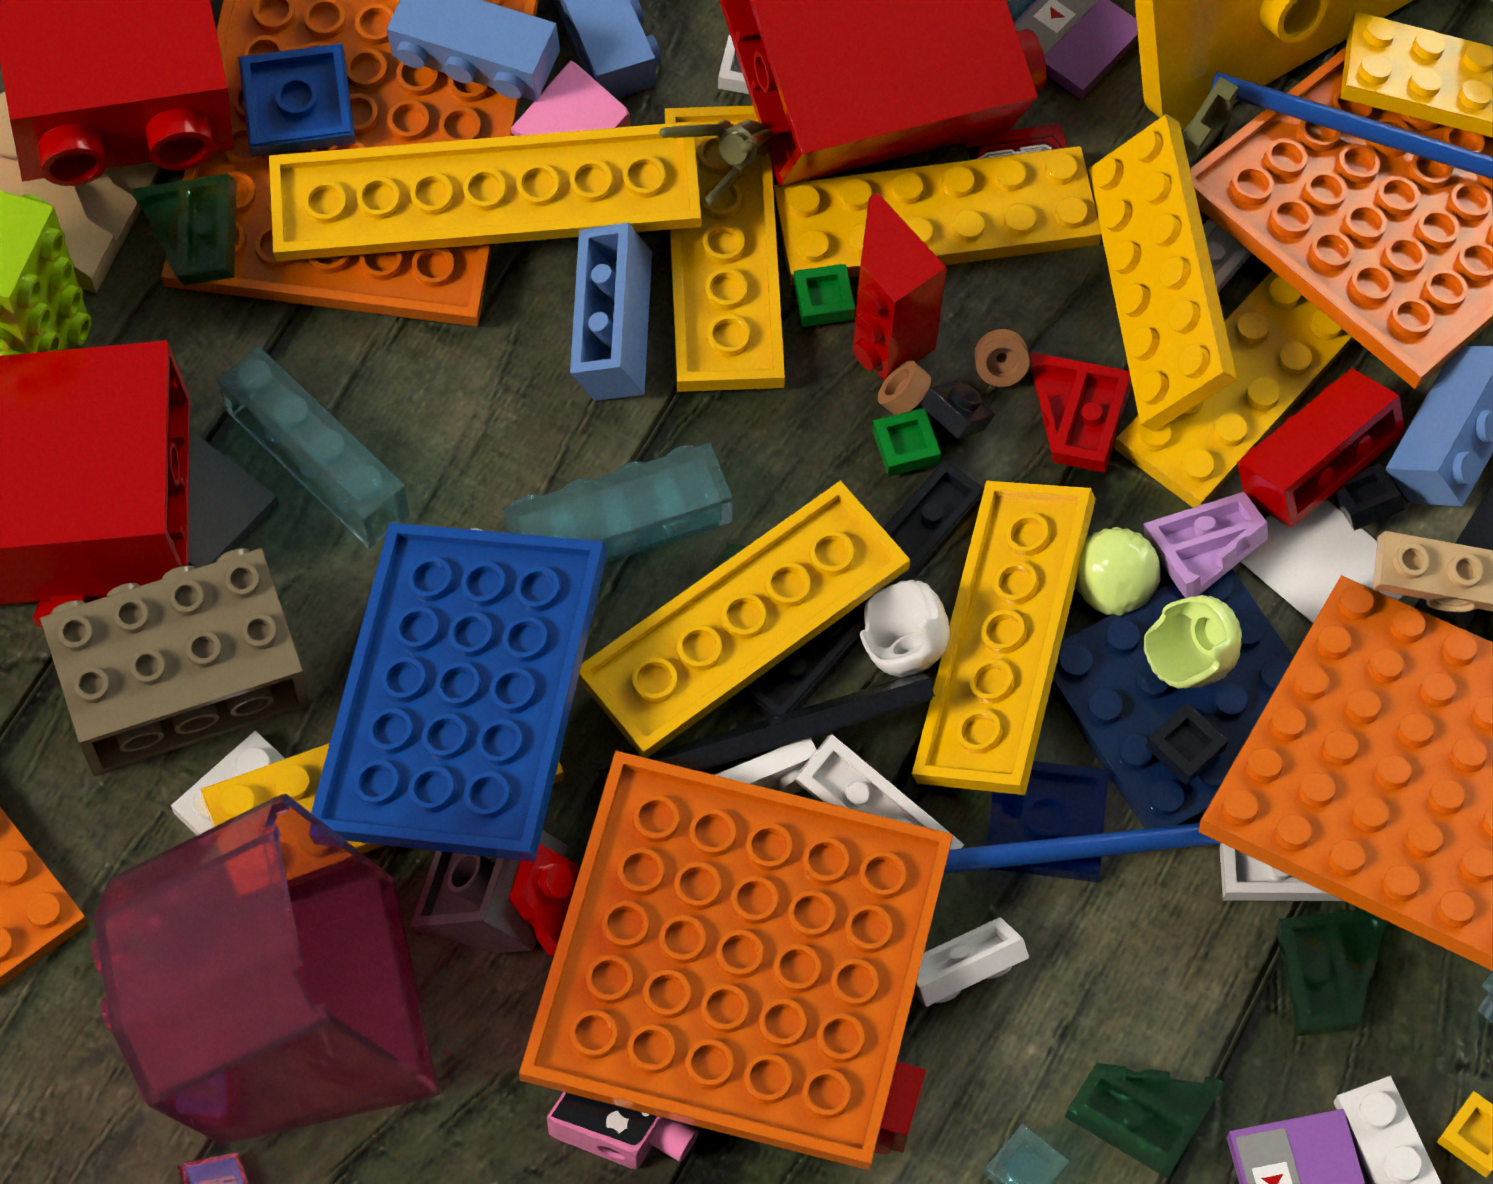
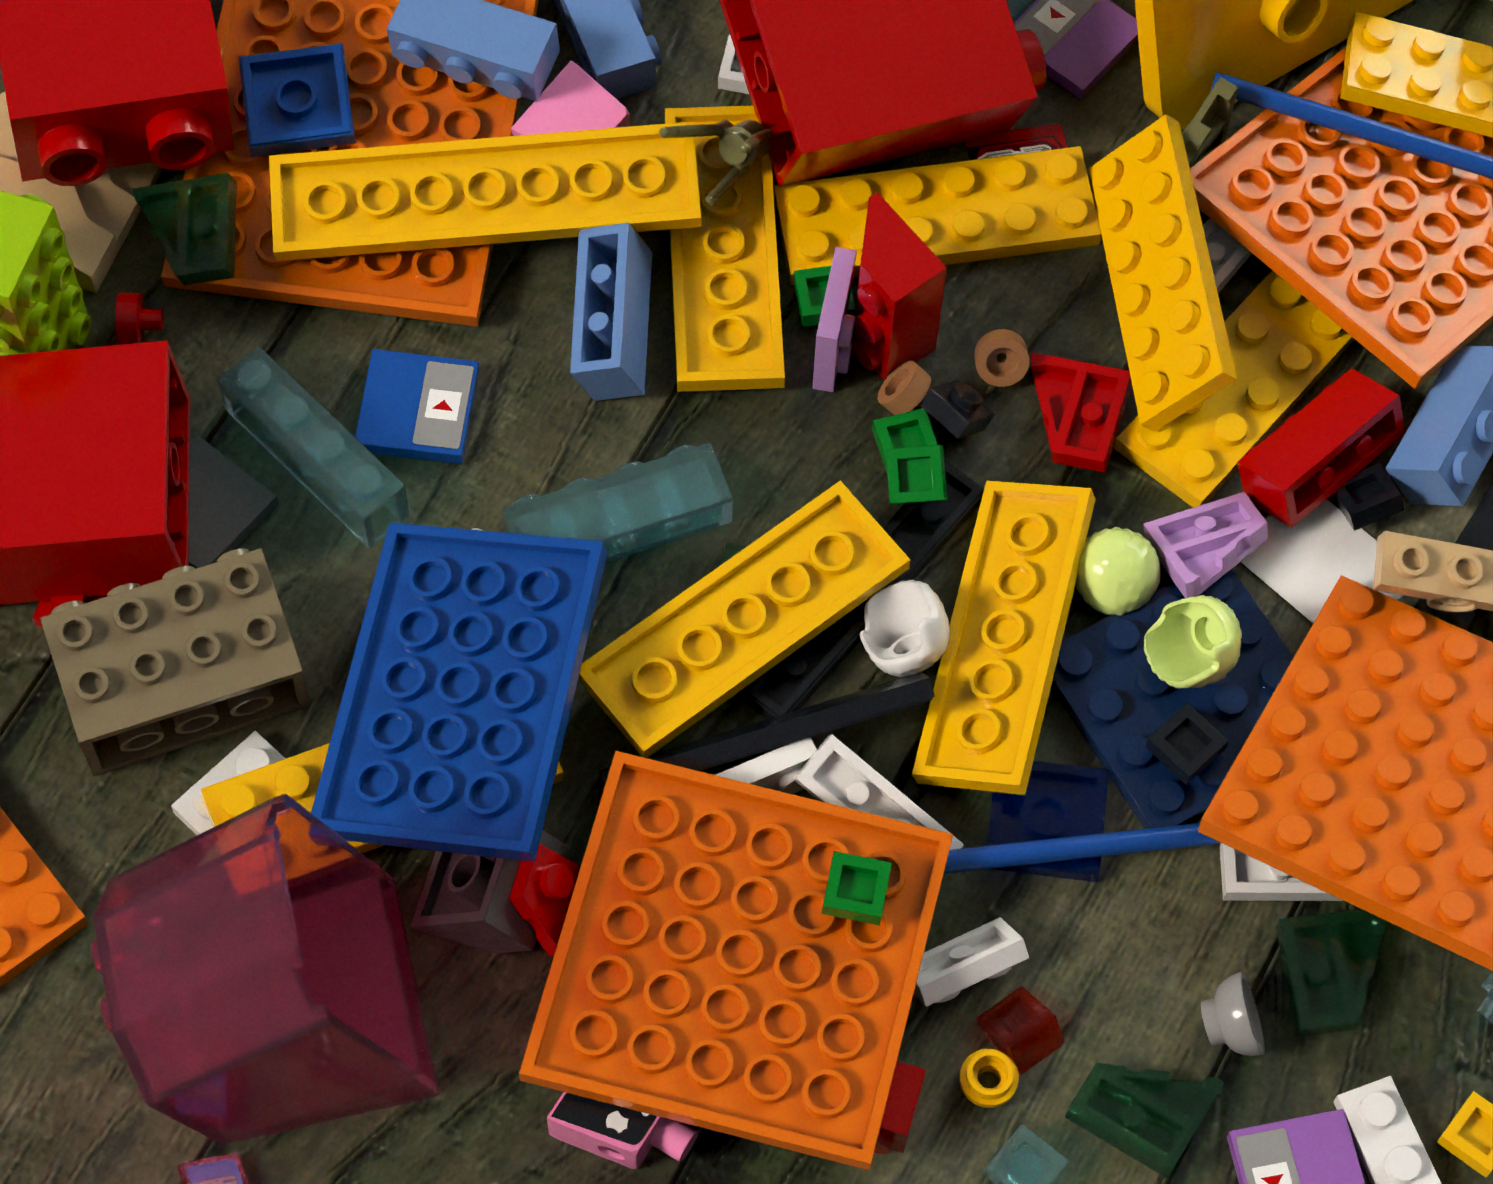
(134, 319): none -> red tile
(417, 406): none -> blue tile
(835, 326): none -> lavender wing
(856, 888): none -> green plate
(916, 474): none -> green plate
(989, 1061): none -> yellow plate
(1022, 1029): none -> clear red slope
(1234, 1017): none -> light grey piece

